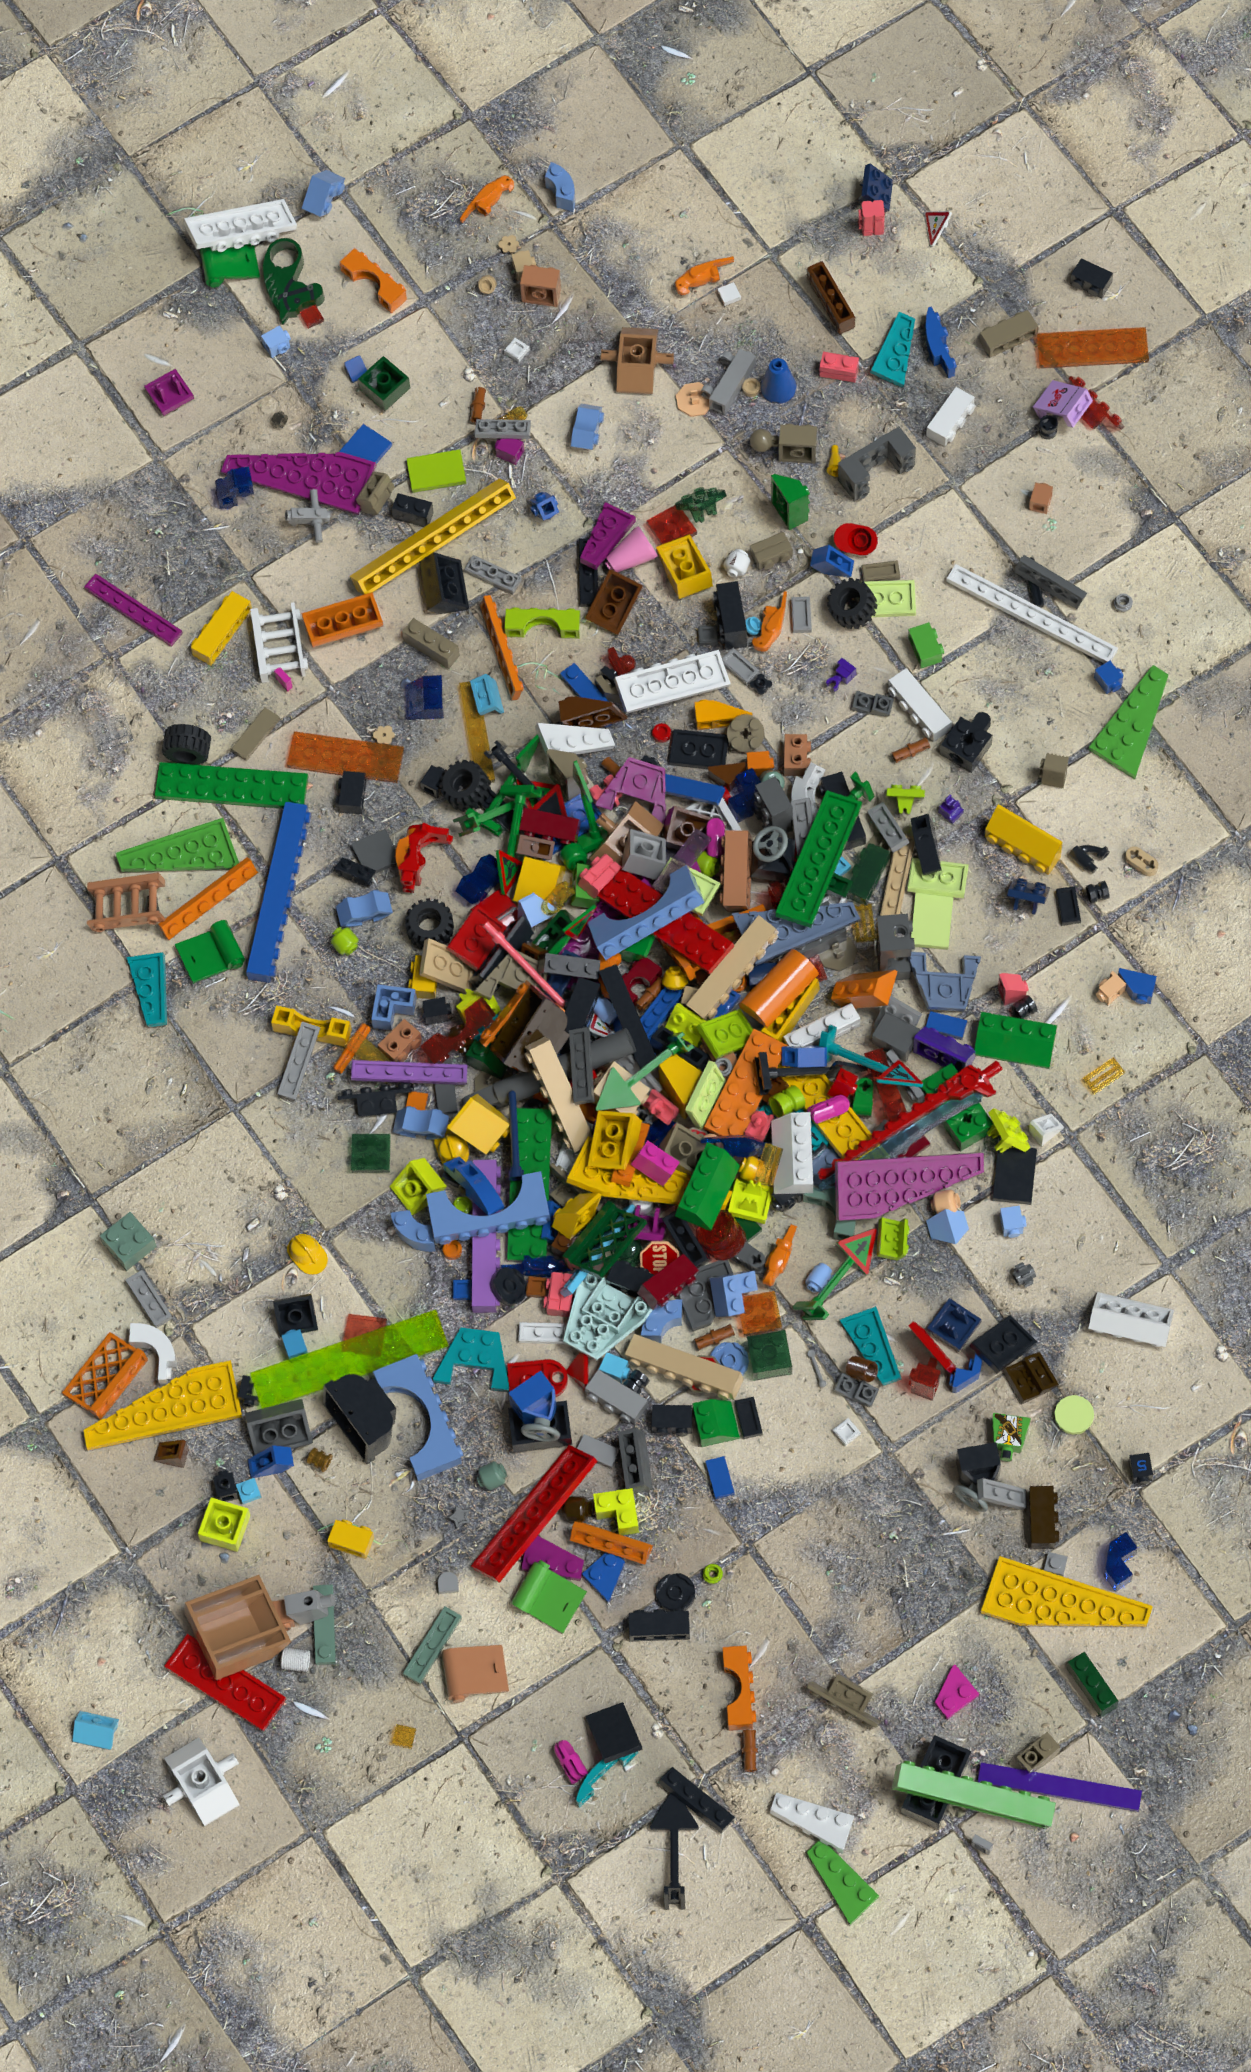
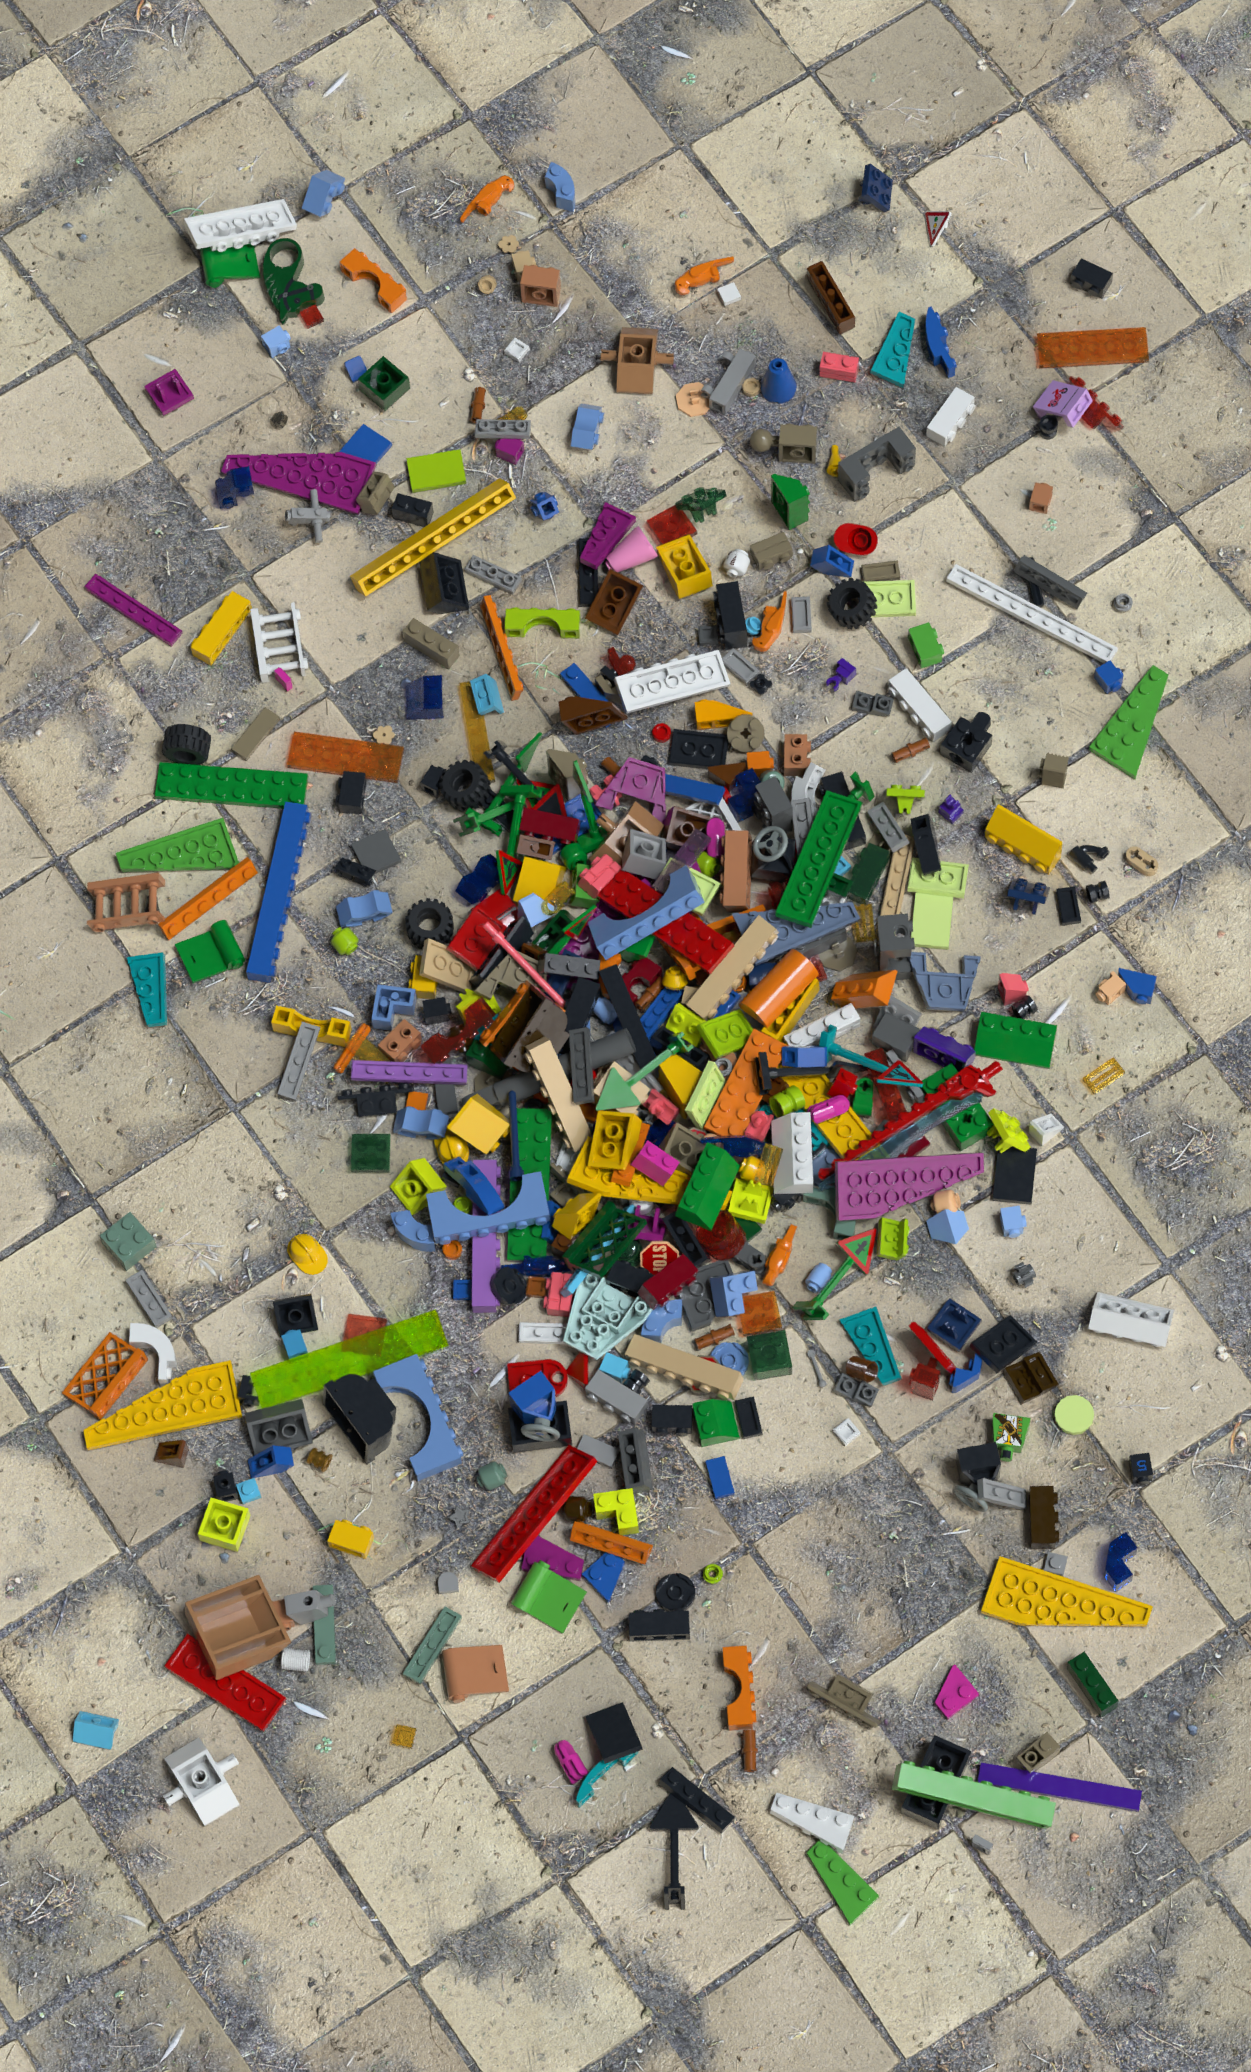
(342, 620): orange brick -> none
(409, 855): red hips -> none
(475, 1350): teal wing -> none
(574, 738): white wing -> none
(598, 1027): white piece -> none
(871, 218): coral brick -> none
(947, 1025): blue tile -> none
(1008, 333): dark tan brick -> none

